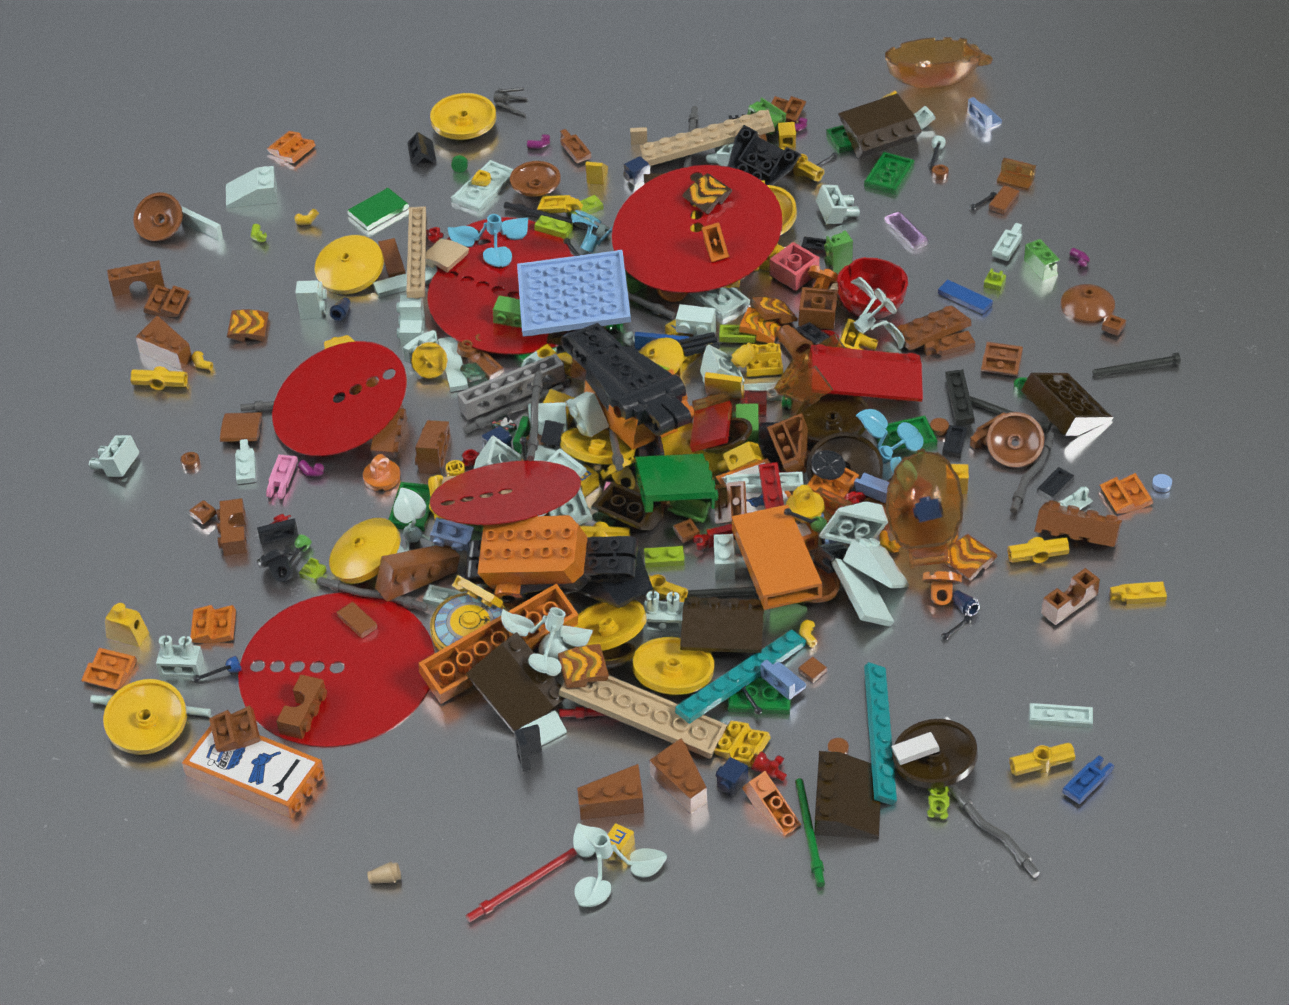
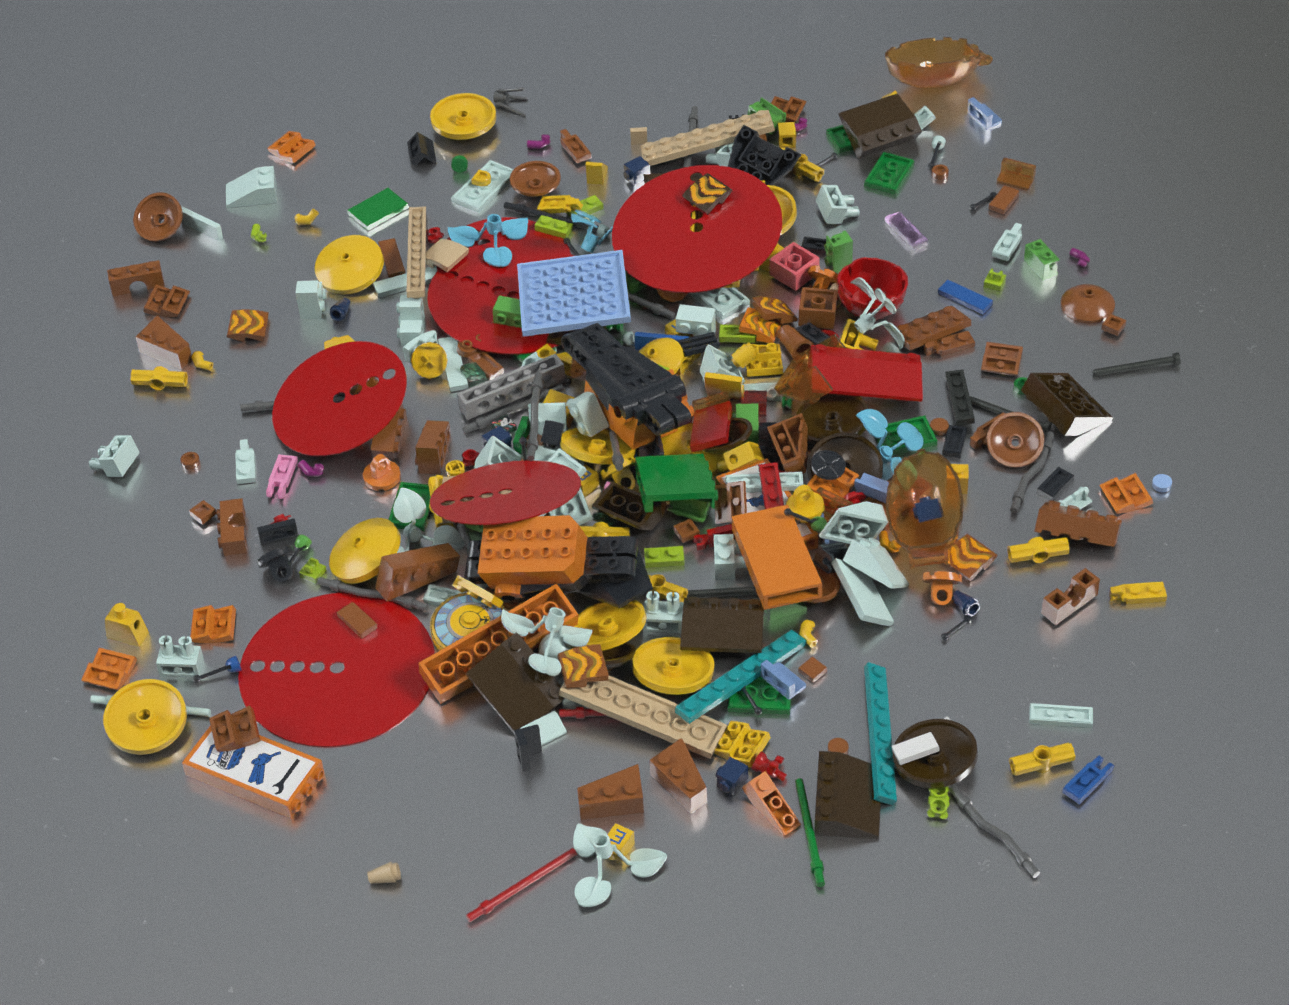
(240, 426): dark orange slope -> none
(297, 720): dark orange arch -> none
(451, 534): light blue bracket -> none
(714, 242): orange slope -> none

